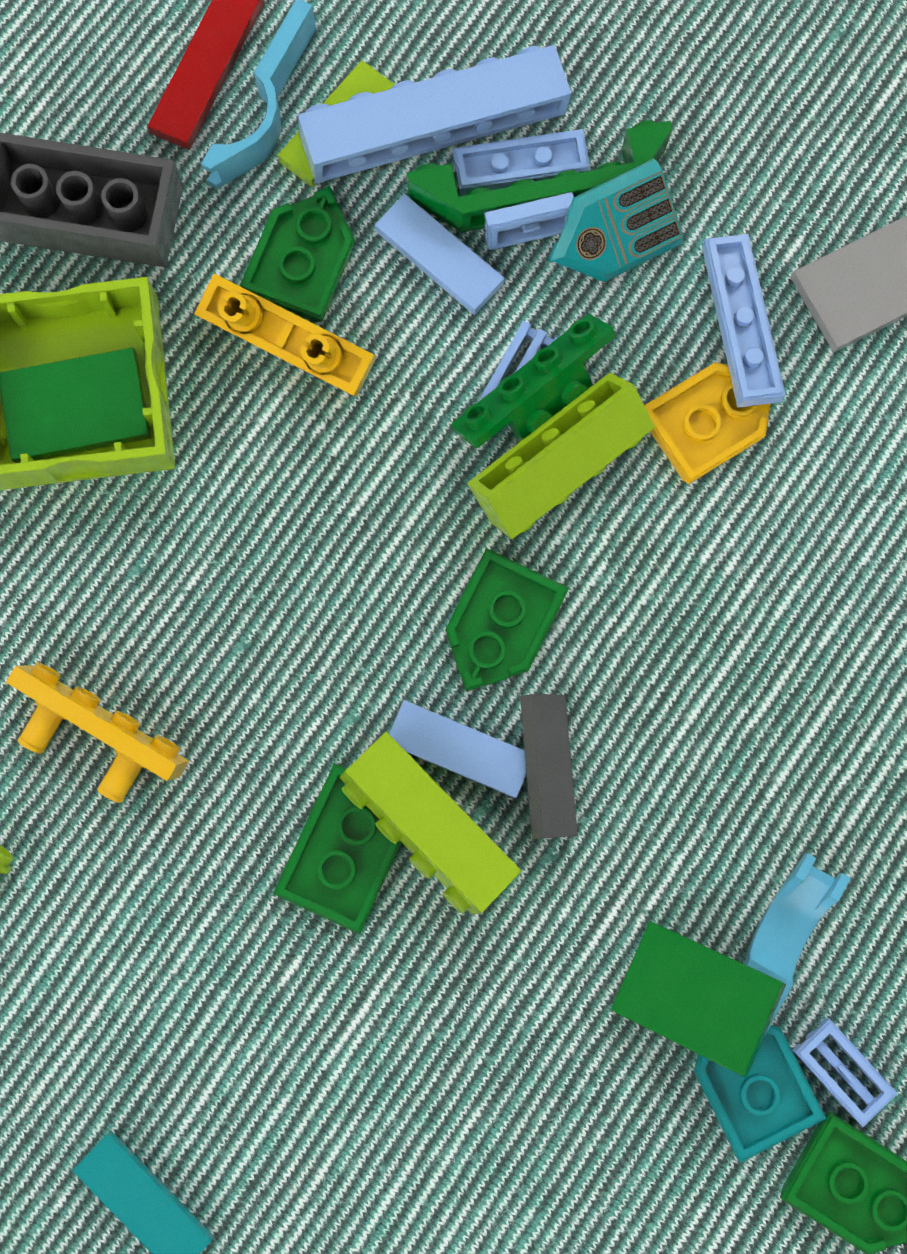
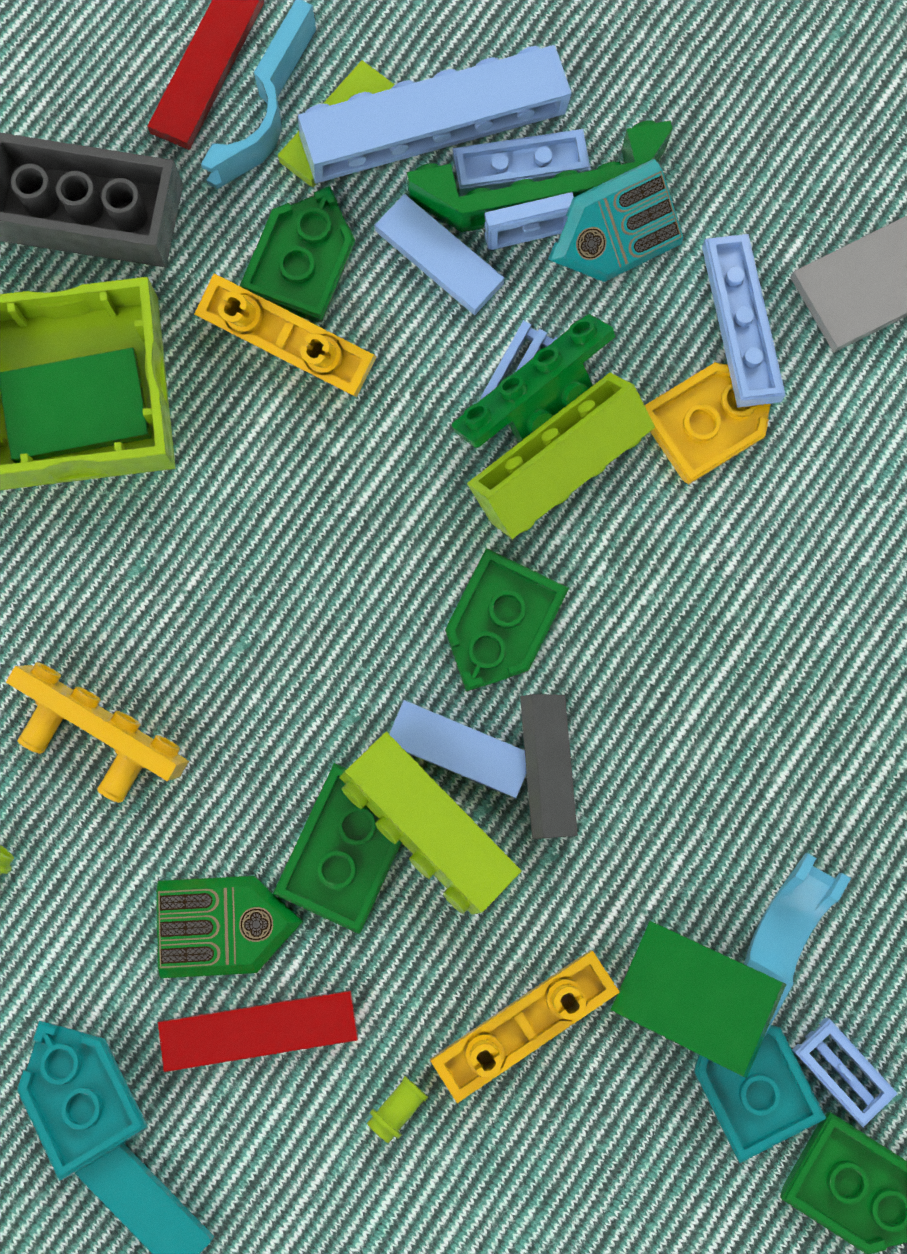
(77, 1098): none -> teal tile
(219, 926): none -> green tile
(257, 1030): none -> red tile
(396, 1110): none -> lime pin
(524, 1026): none -> yellow plate

